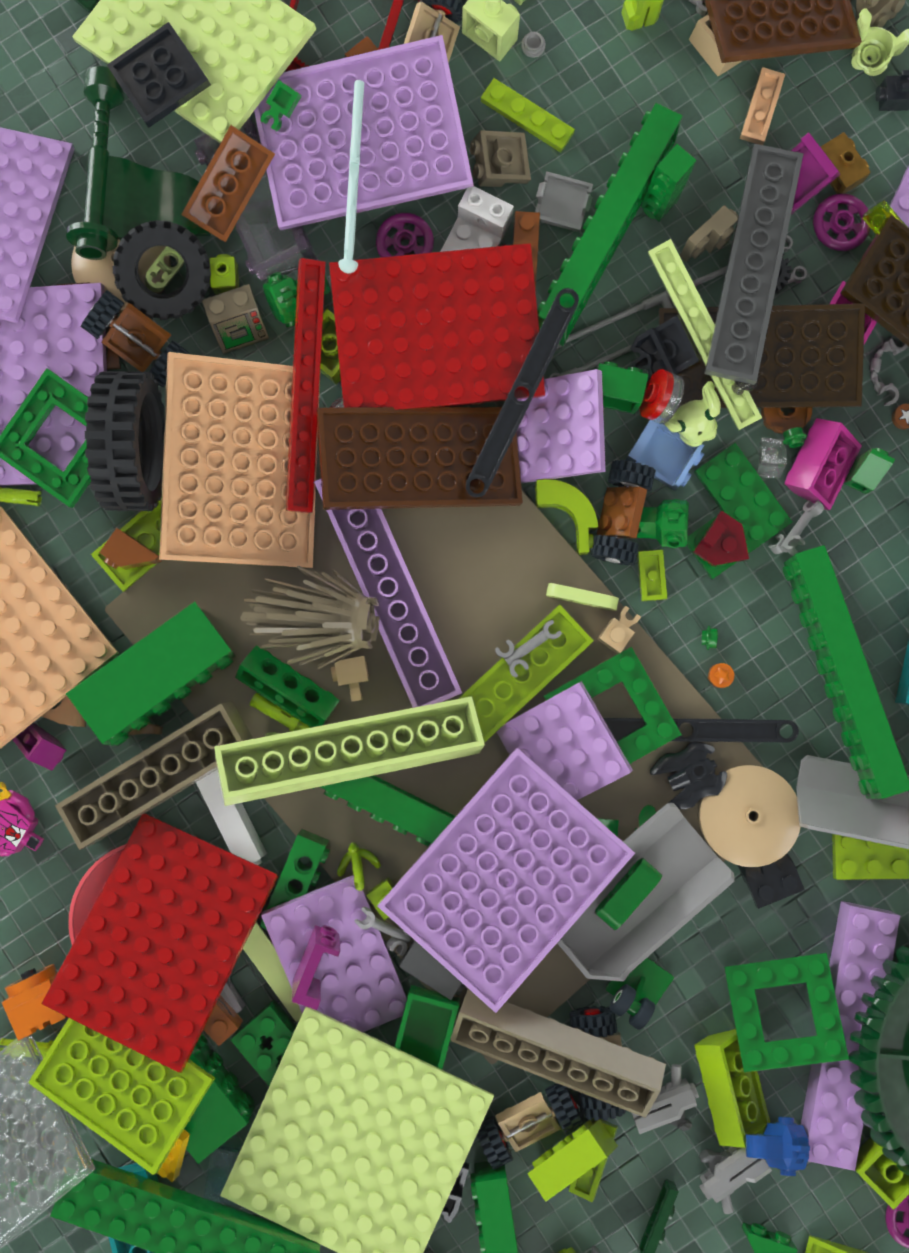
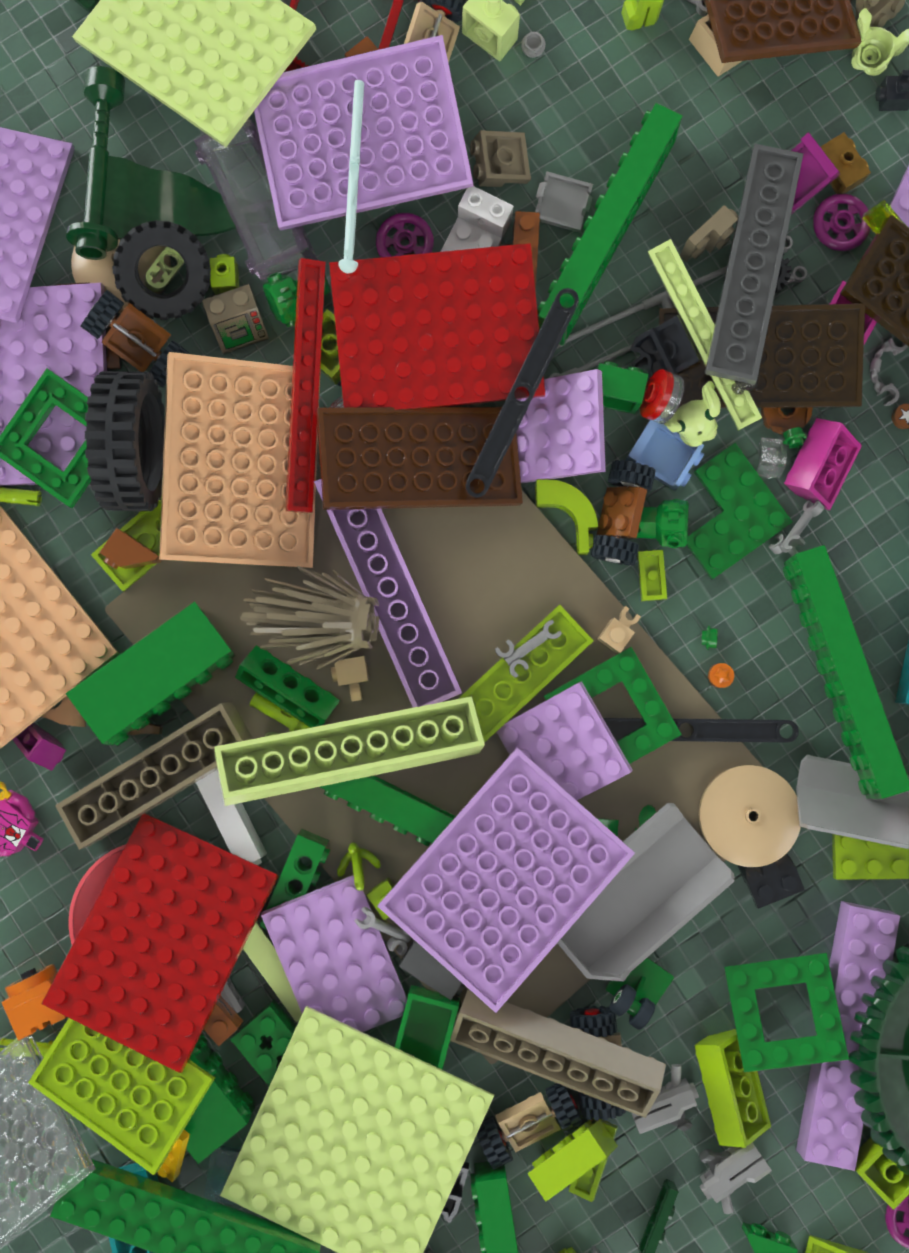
(158, 74): black plate -> none
(228, 183): dark orange slope -> none
(282, 102): green plate -> none
(304, 987): magenta panel -> none
(527, 115): lime plate -> none
(582, 596): yellowish green beam -> none
(628, 894): green beam -> none
(668, 183): green brick -> none
(693, 773): black piece -> none
(723, 542): dark red plate -> none
(762, 106): light nougat plate -> none
(782, 1145): blue piece -> none
(869, 470): slope -> none

